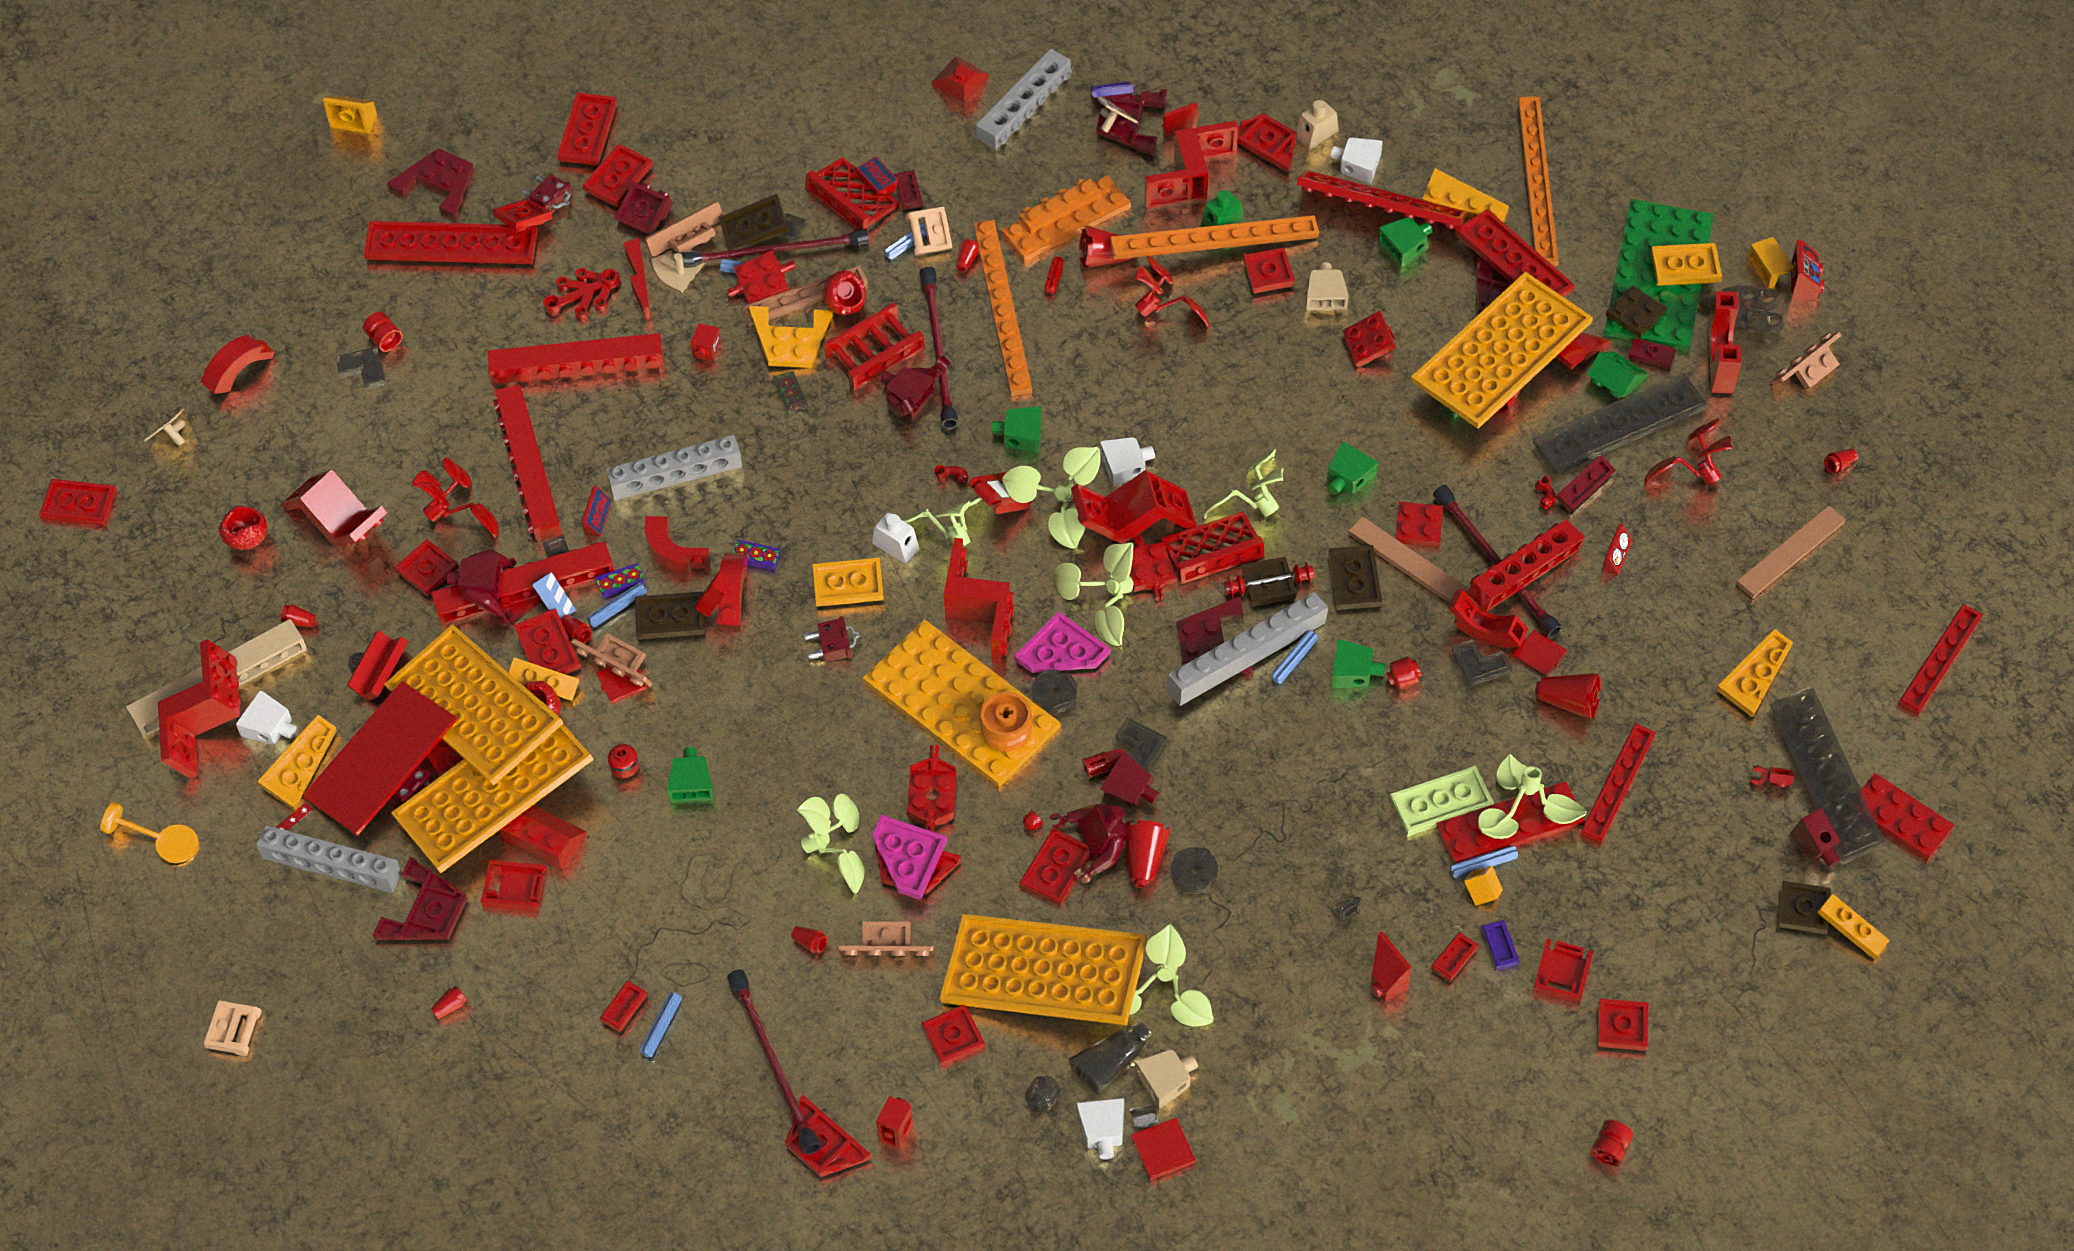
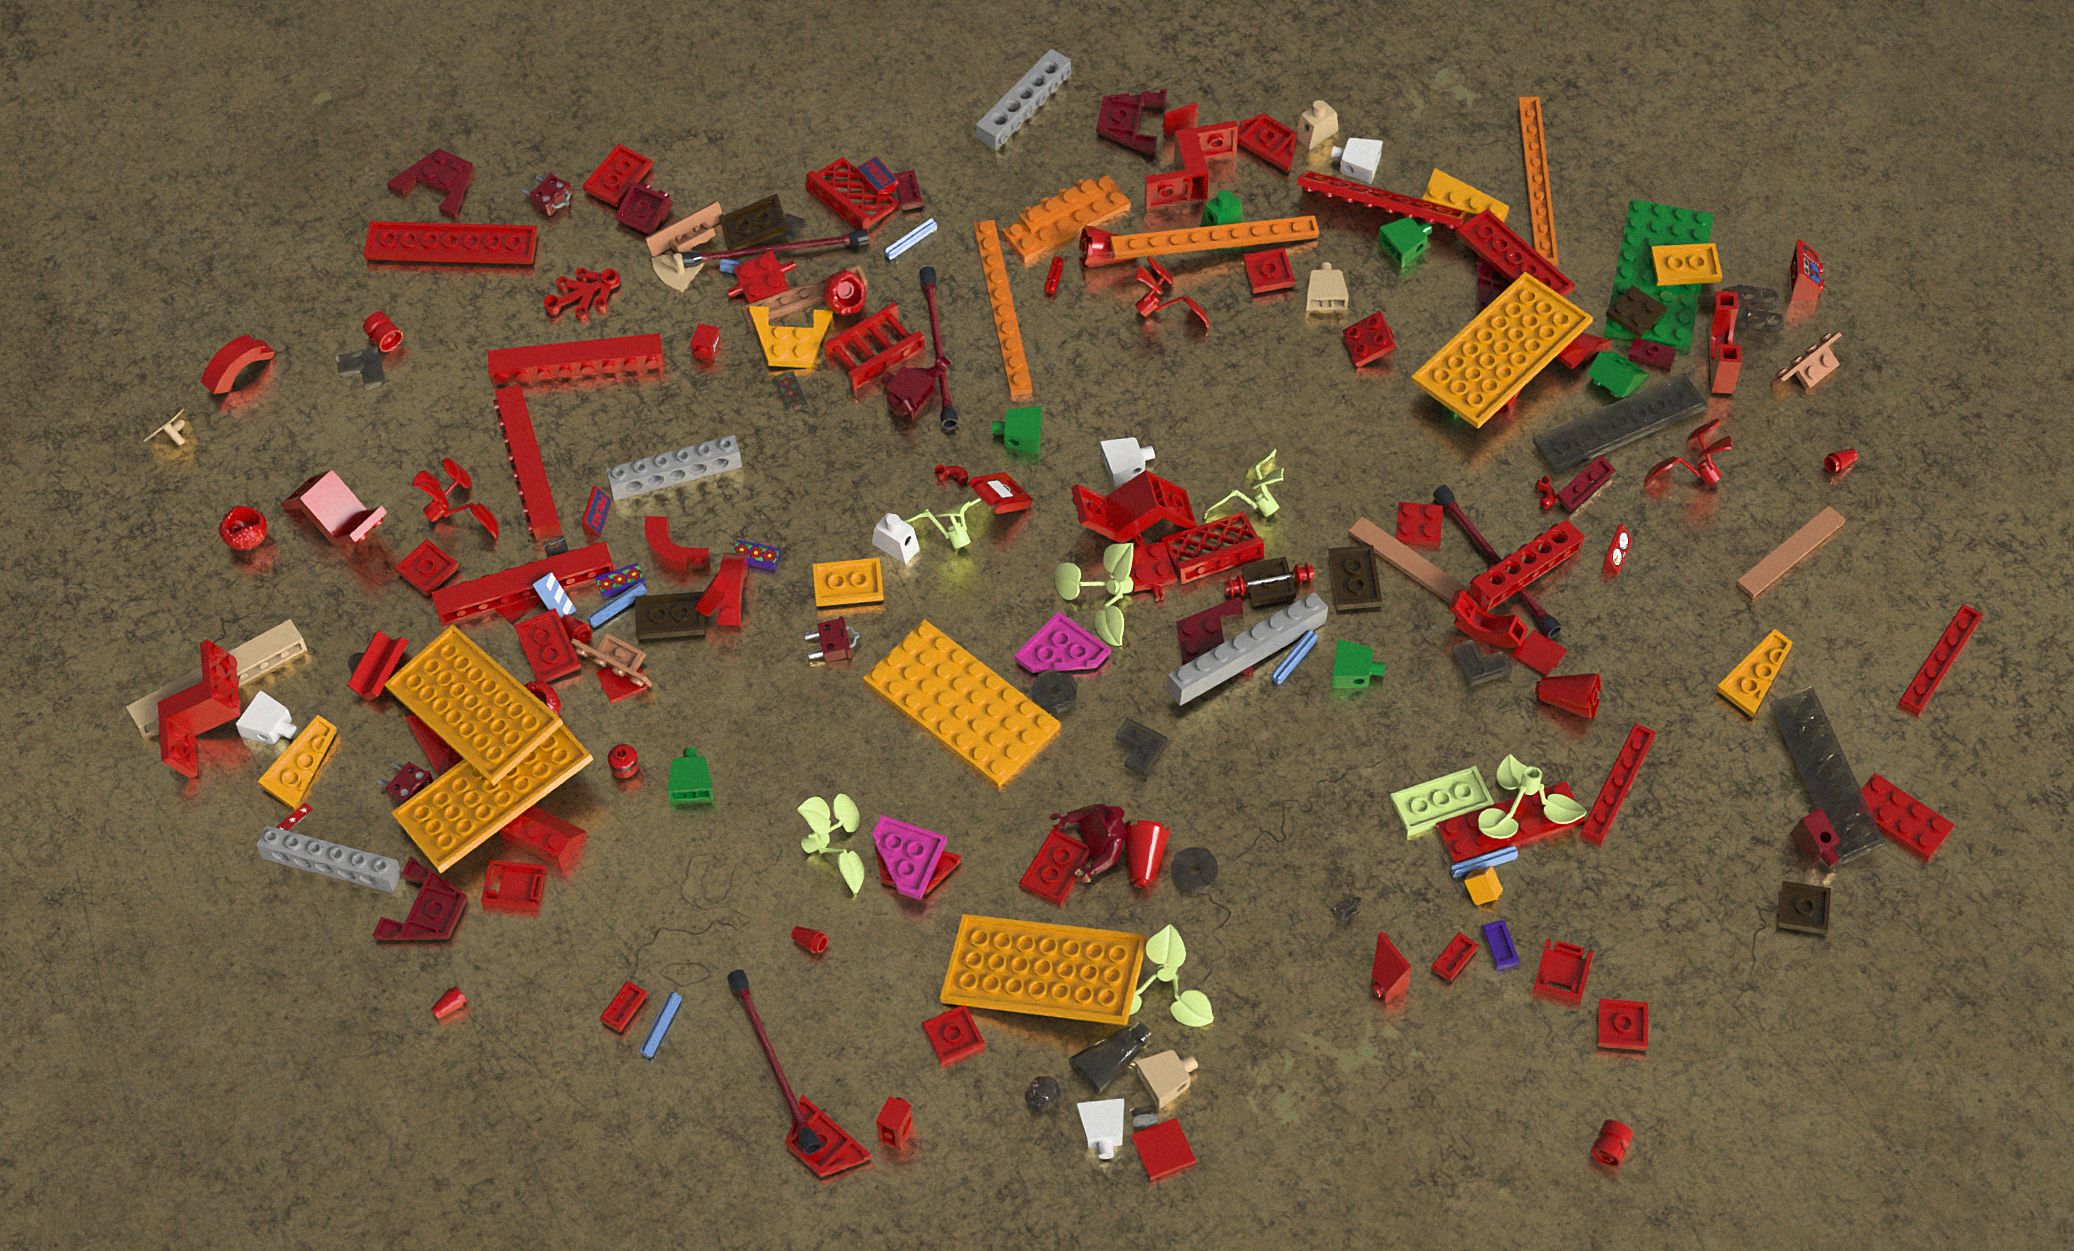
(77, 502): red tile -> none
(173, 843): light orange piece -> none
(225, 1025): light nougat plate -> none
(298, 616): red cone -> none
(350, 113): light orange slope -> none
(379, 757): red piece -> none
(480, 581): dark red torso -> none
(522, 214): red plate -> none
(525, 672): light orange plate -> none
(587, 128): red plate -> none
(638, 282): red slope -> none
(886, 937): nougat bracket -> none
(931, 776): red plate -> none
(936, 230): light nougat plate -> none
(960, 79): red slope -> none
(966, 254): red cone -> none
(978, 600): red bracket -> none
(1006, 721): orange wheel -> none
(1023, 482): yellowish green plant -> none
(1032, 821): red hinge -> none
(1101, 762): red hinge -> none
(1111, 89): tile -> none
(1111, 115): tan shield -> none
(1130, 782): dark red torso -> none
(1350, 470): green torso -> none
(1404, 673): red head -> none
(1769, 261): light orange panel -> none
(1778, 776): red plate -> none
(1853, 926): light orange plate -> none

